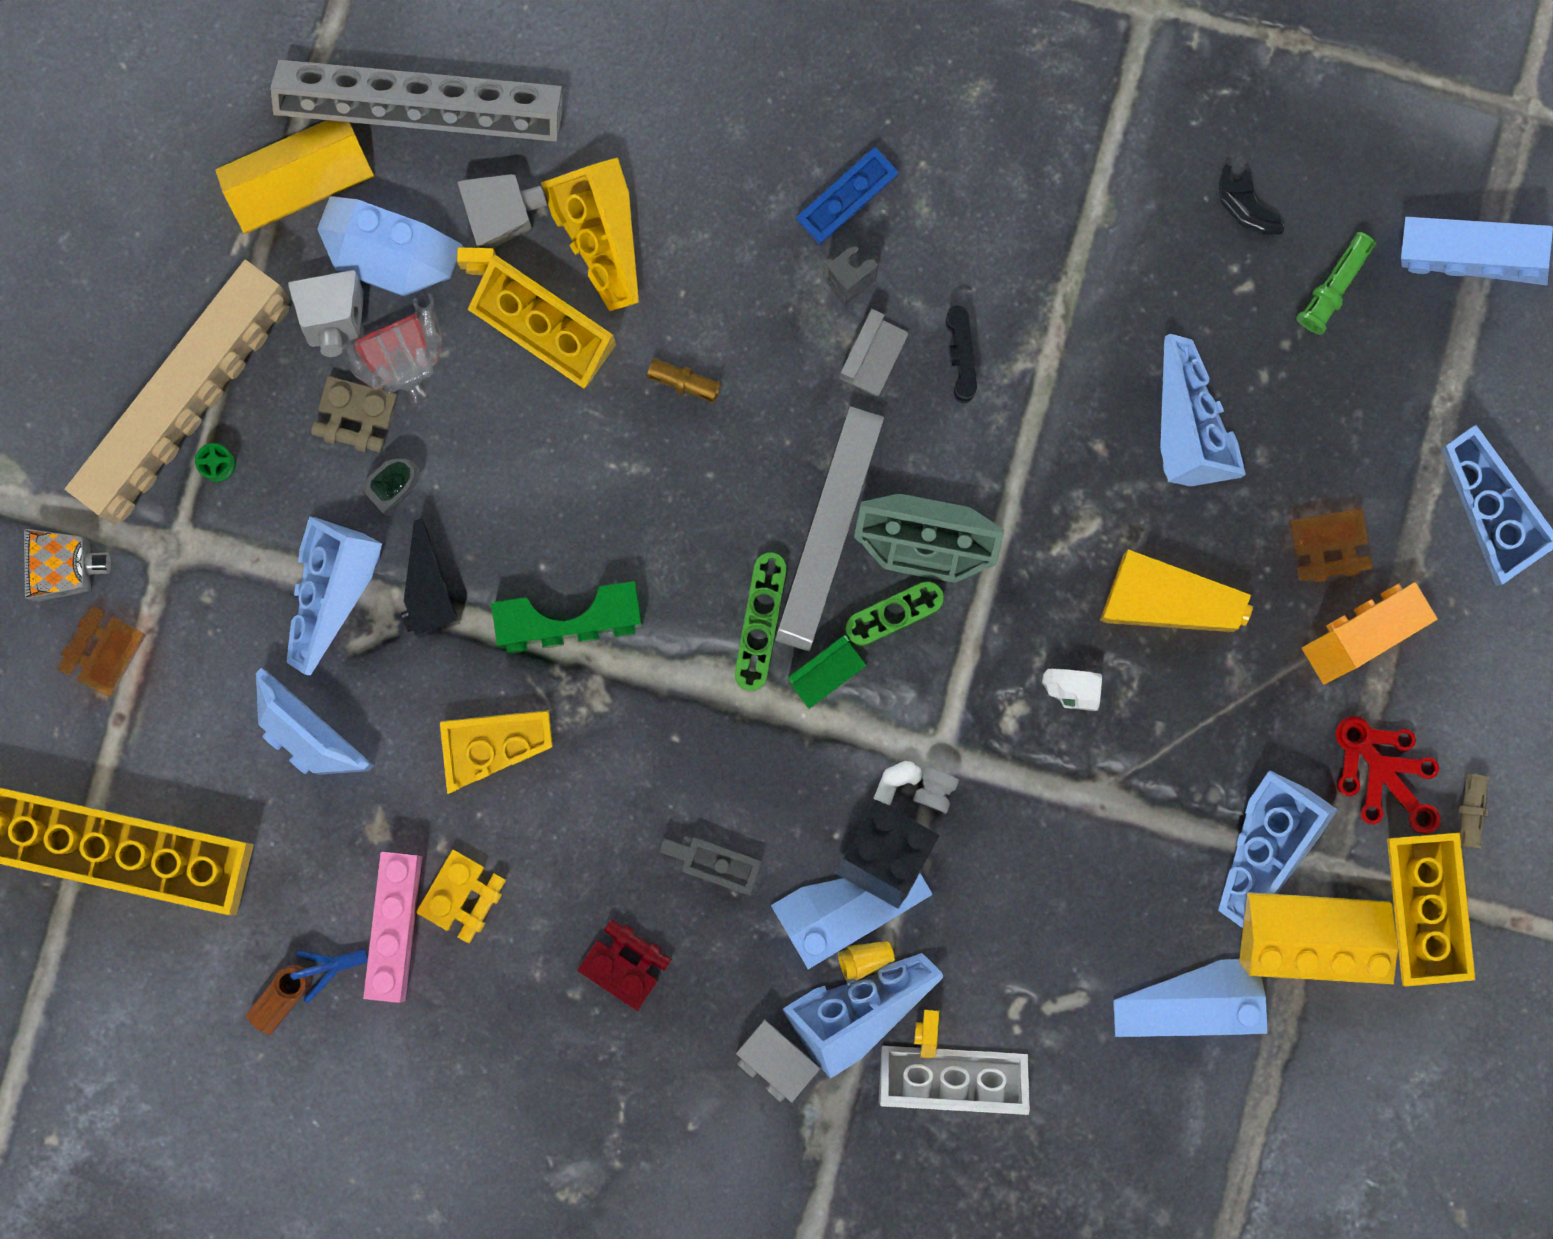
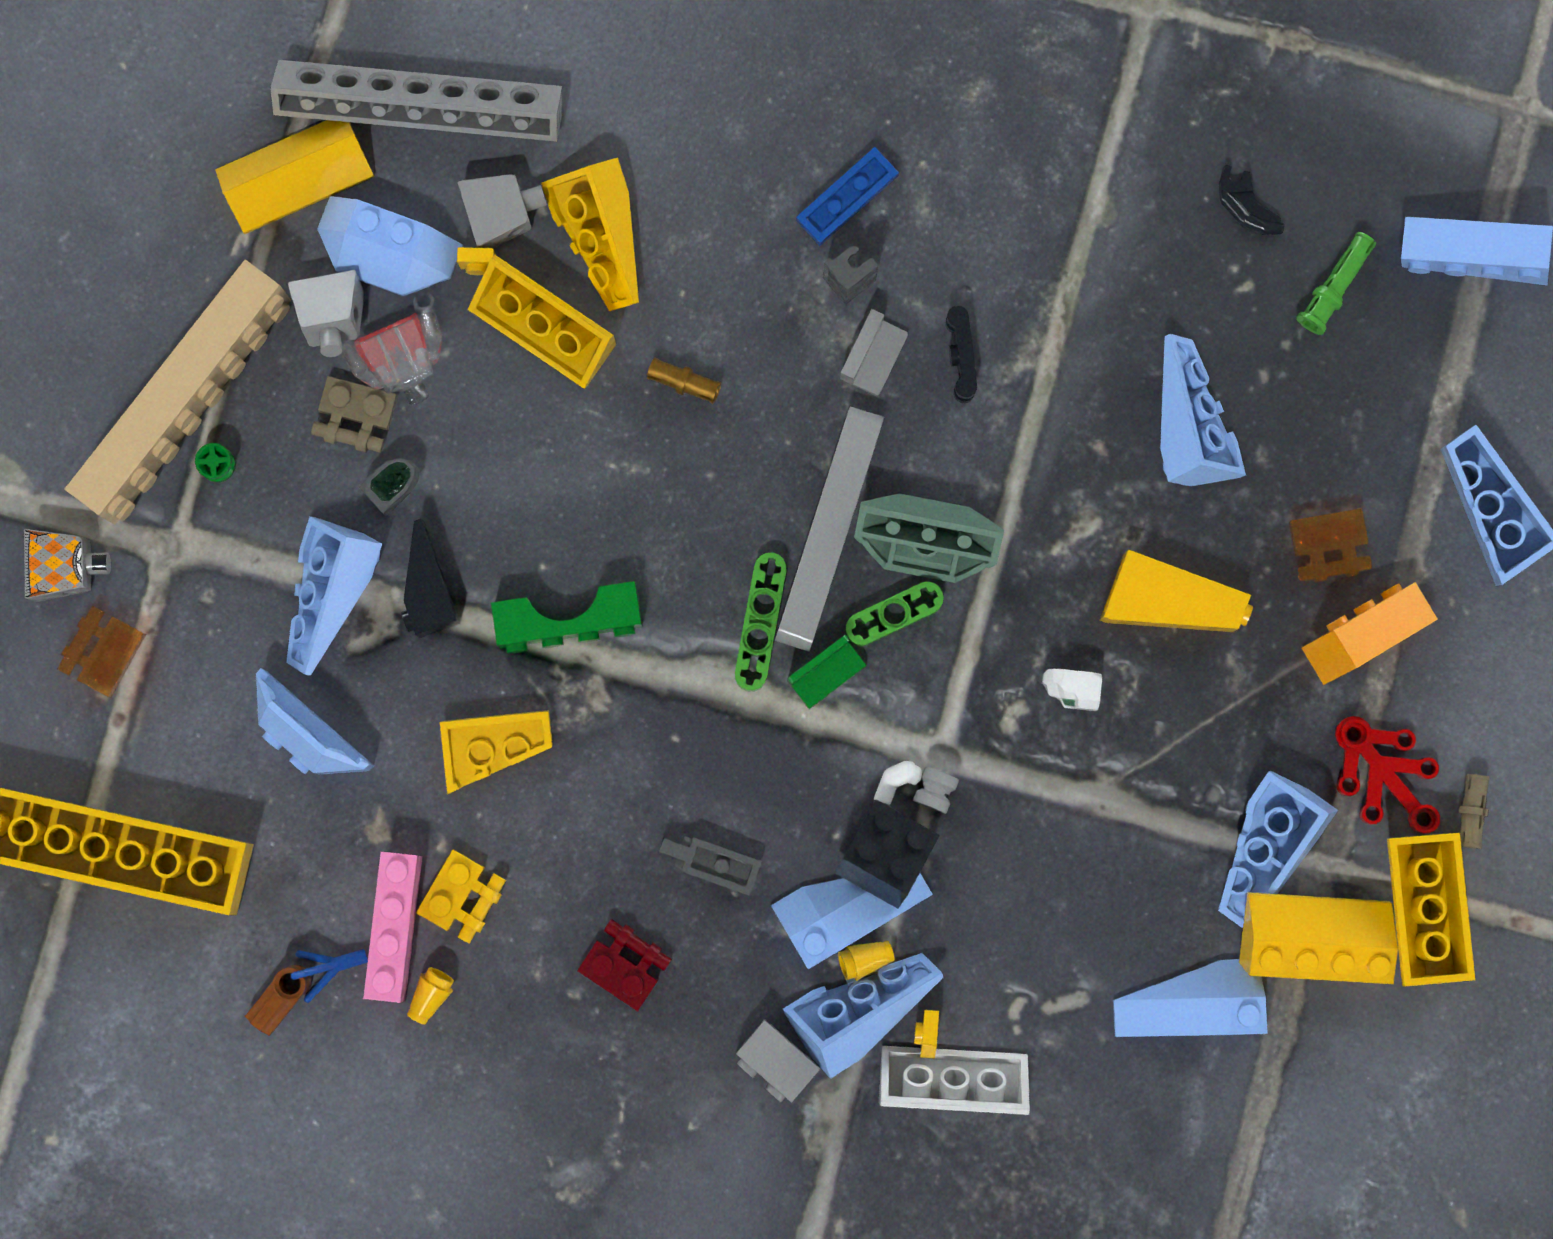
(430, 994): none -> yellow cone

